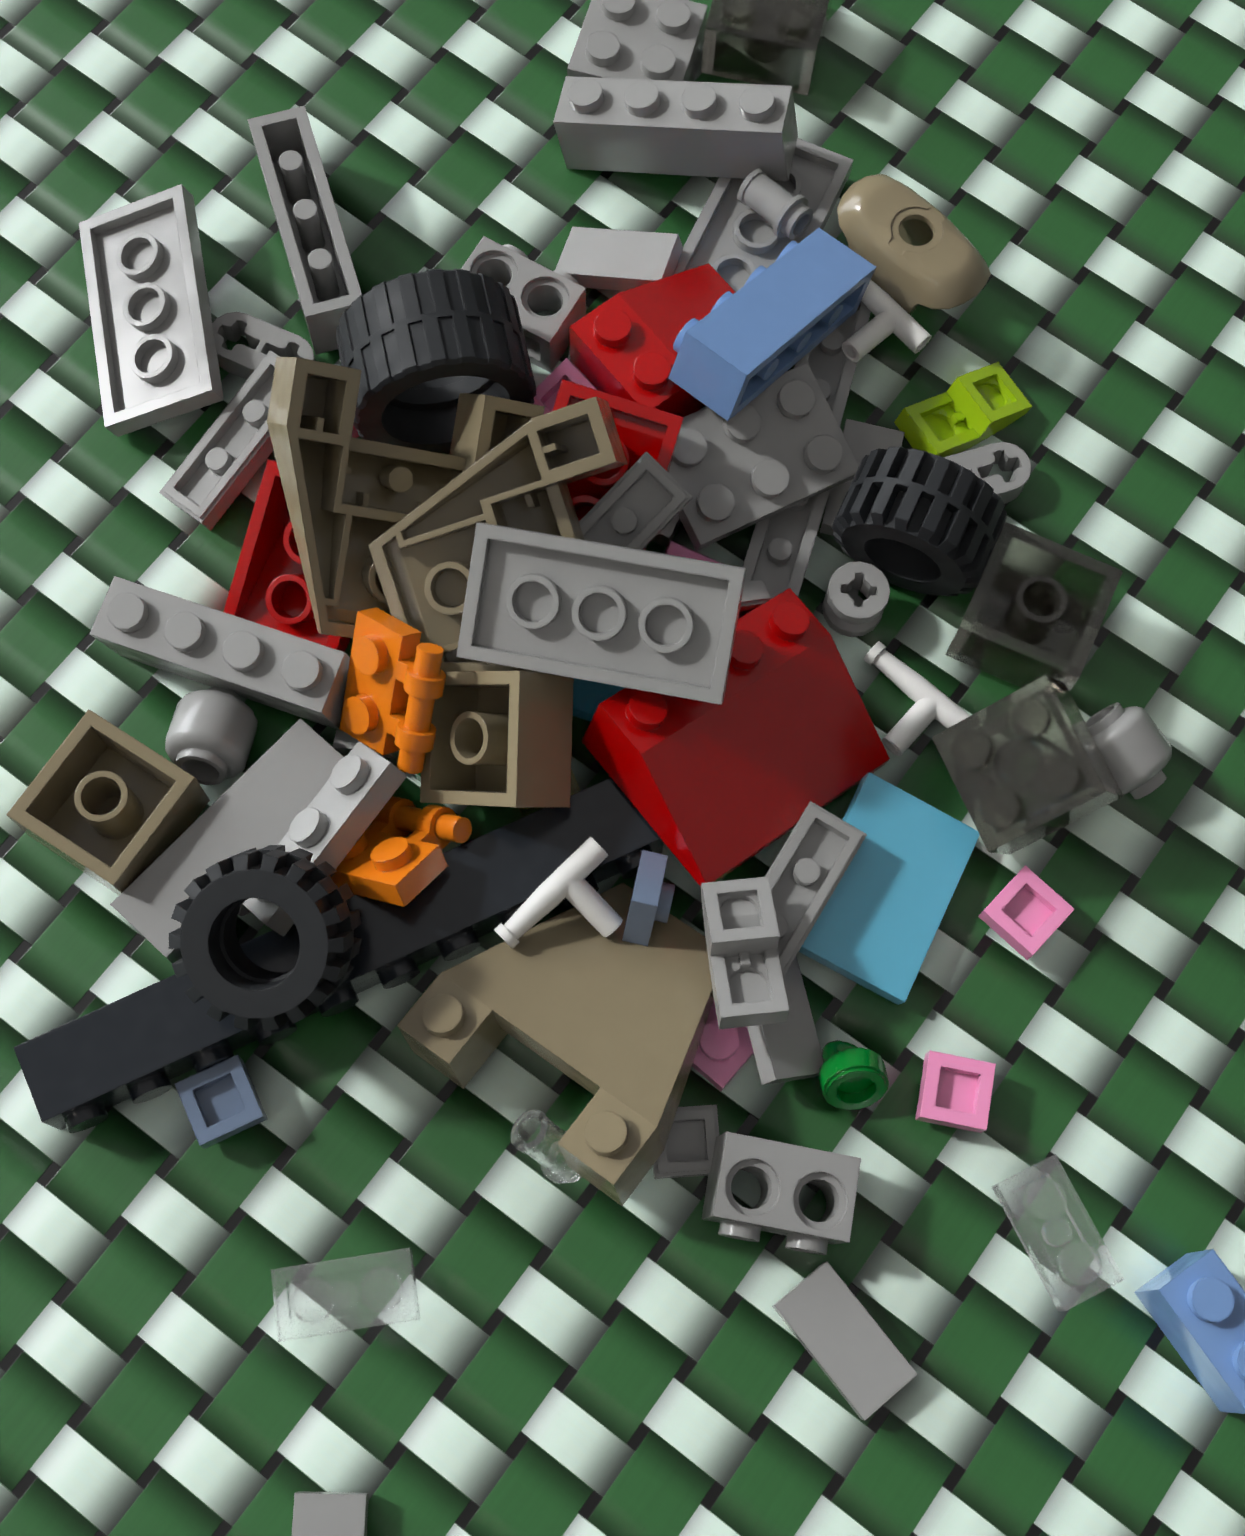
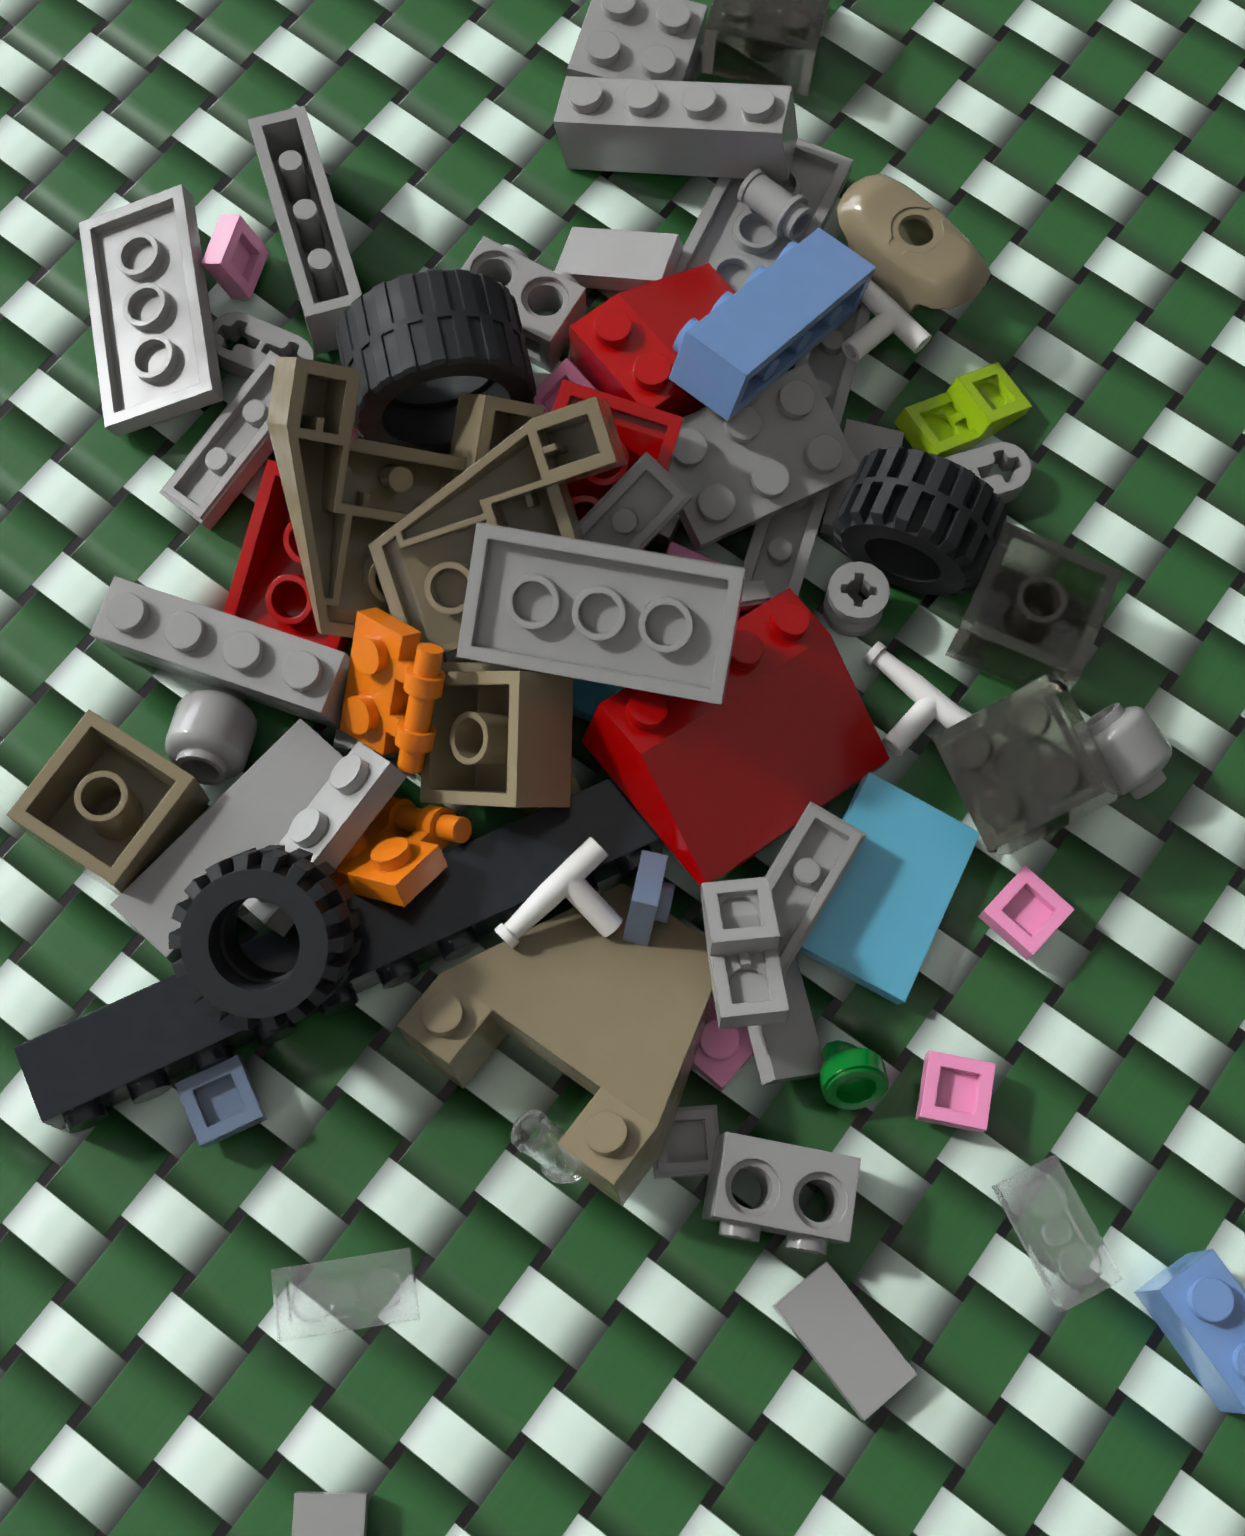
(235, 256): none -> bright pink plate

